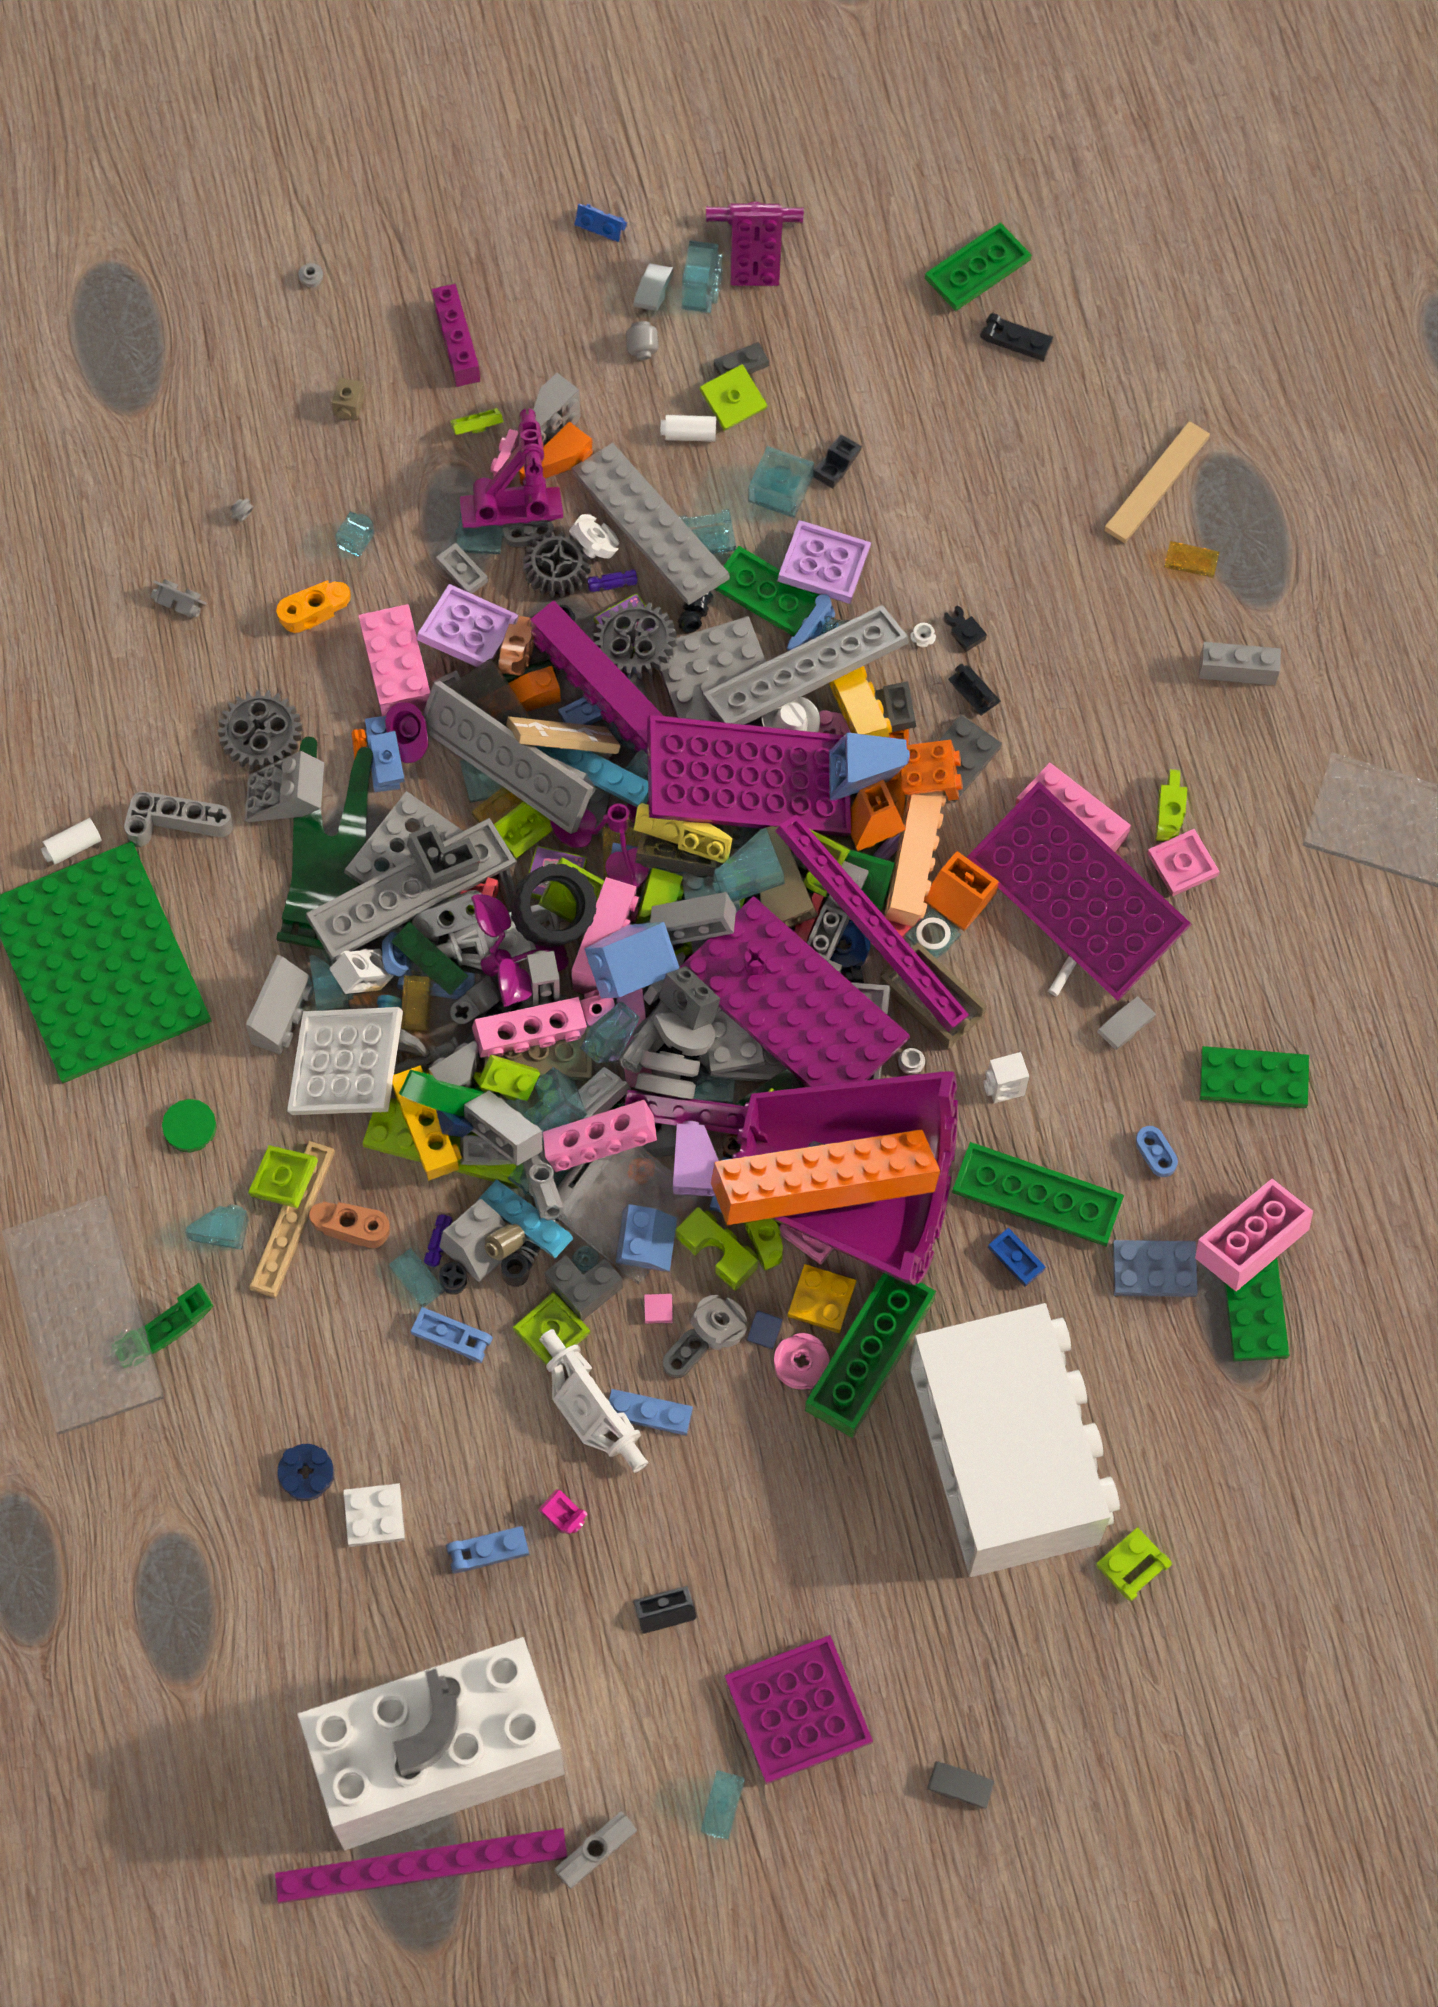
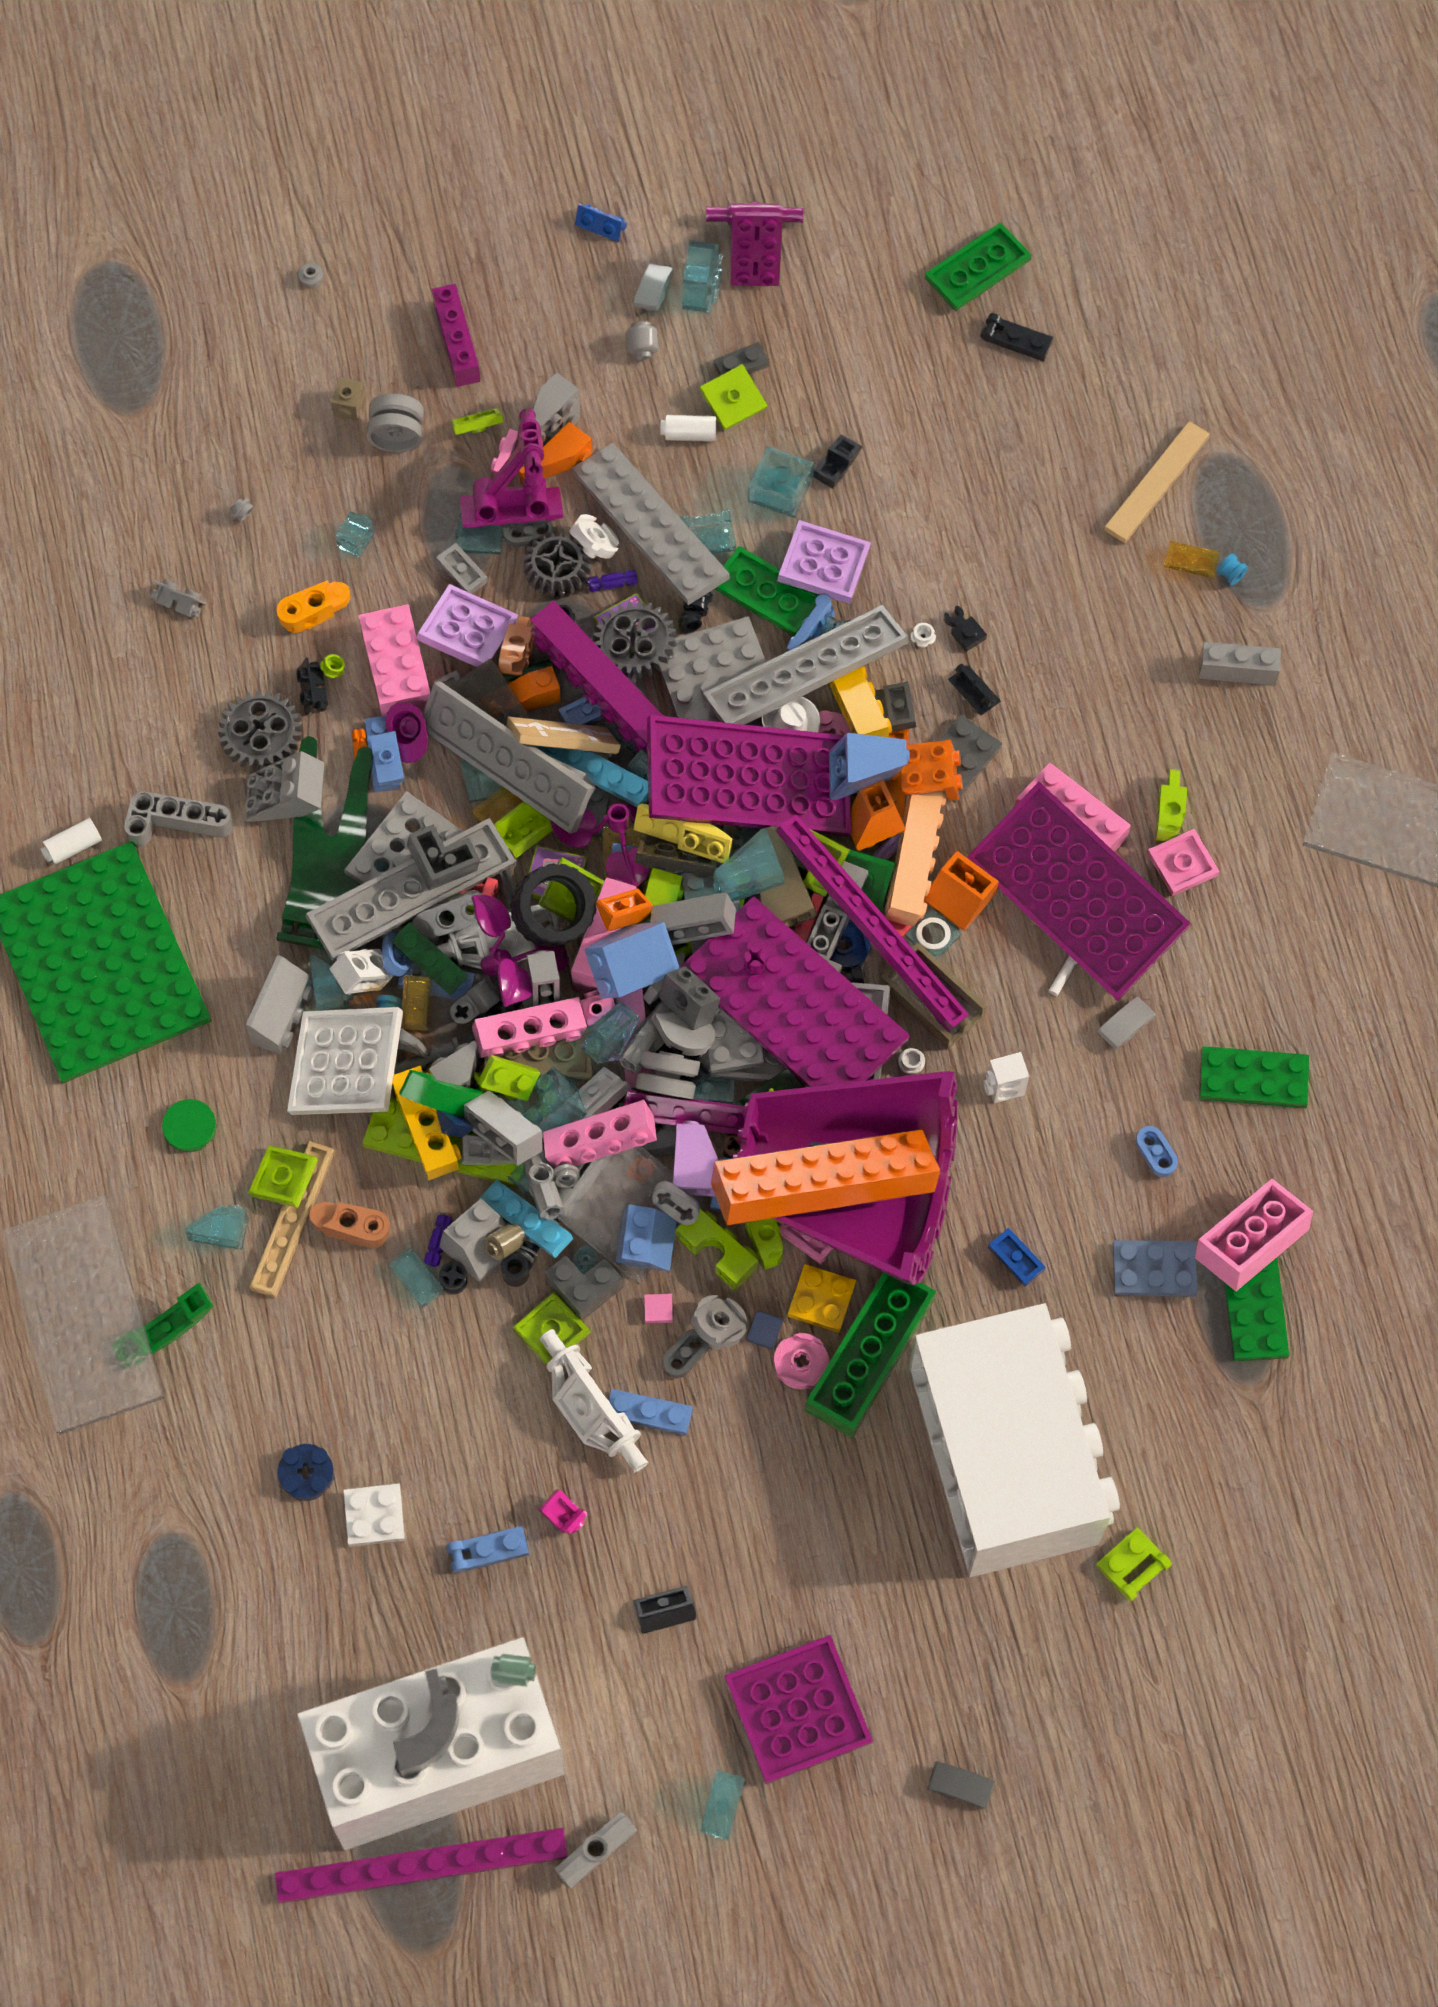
(310, 676): none -> black hinge
(335, 662): none -> lime plate
(395, 423): none -> light grey wheel
(450, 1334): medium blue plate -> none
(513, 1670): none -> sand green brick
(566, 1175): none -> light grey plate
(624, 909): none -> orange slope
(676, 1203): none -> light grey beam
(1038, 1194): green plate -> none
(1232, 569): none -> dark azure wheel

